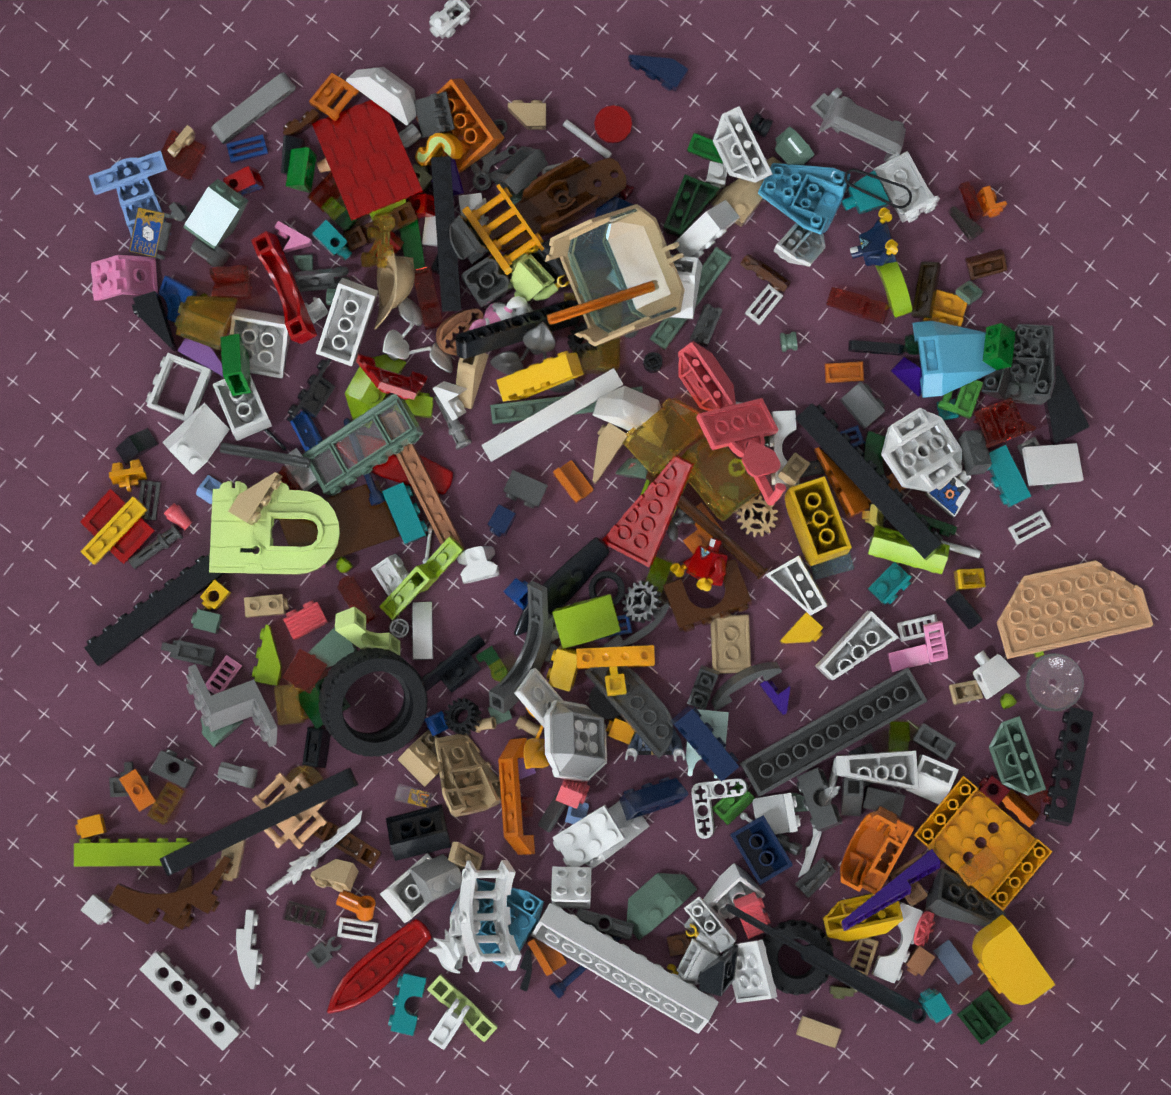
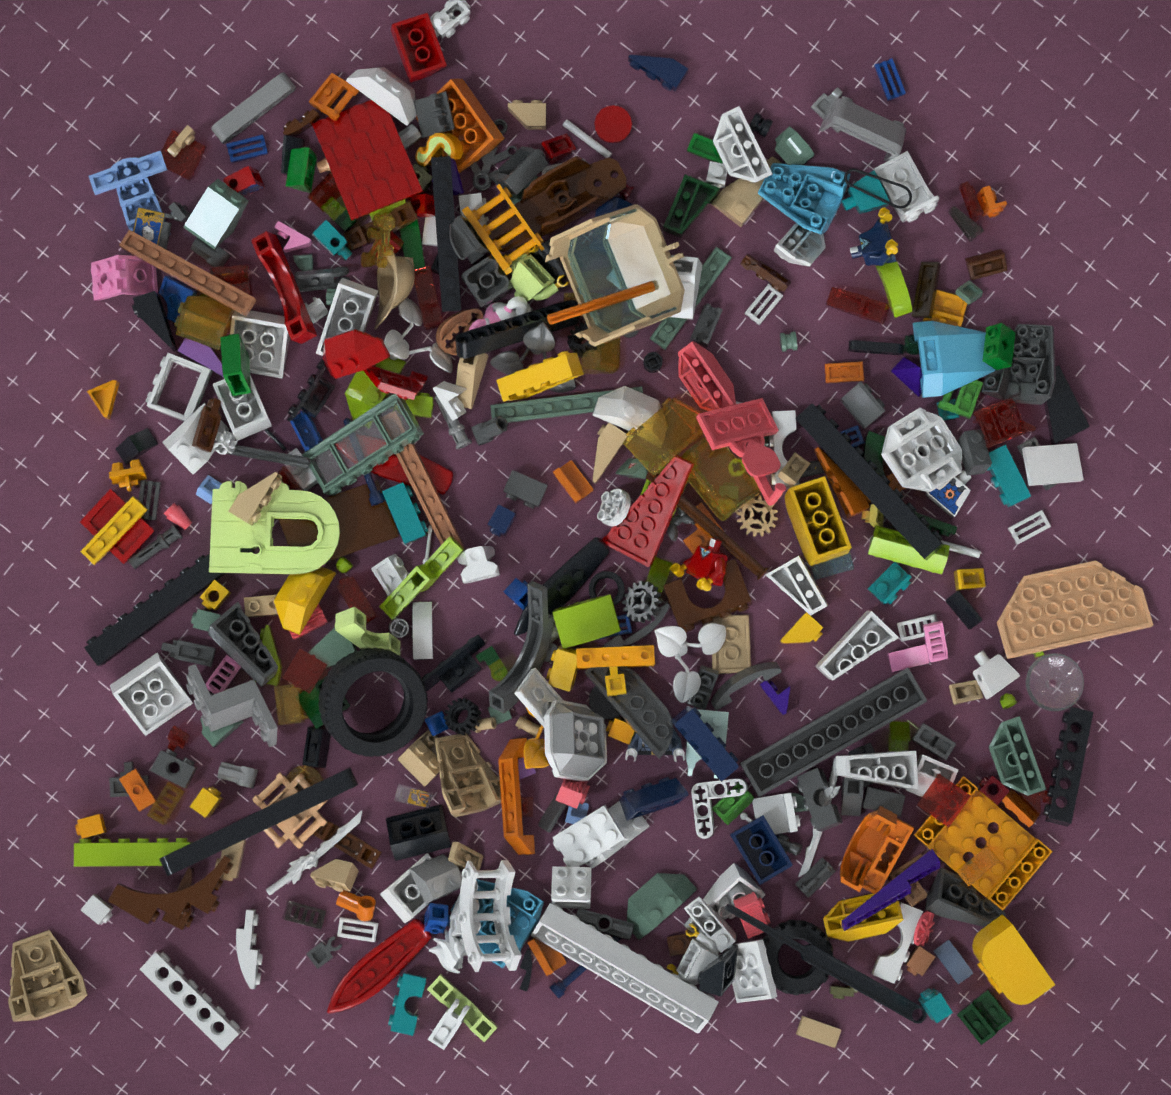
(42, 979): none -> tan wedge
(104, 397): none -> light orange slope
(150, 694): none -> white slope
(177, 738): none -> clear red tile
(187, 273): none -> nougat plate
(207, 426): none -> reddish brown hinge
(207, 801): none -> yellow brick
(225, 442): none -> white gear
(241, 642): none -> dark grey wedge
(300, 597): none -> yellow wedge
(352, 352): none -> red wedge
(418, 47): none -> red slope
(436, 918): none -> blue brick
(488, 430): none -> dark grey piece
(552, 415): white tile -> none
(558, 147): none -> red slope
(614, 507): none -> white tile
(672, 643): none -> white plant
(706, 229): white wedge -> none
(868, 941): tan slope -> none
(895, 94): none -> blue tile
(943, 800): none -> clear red plate

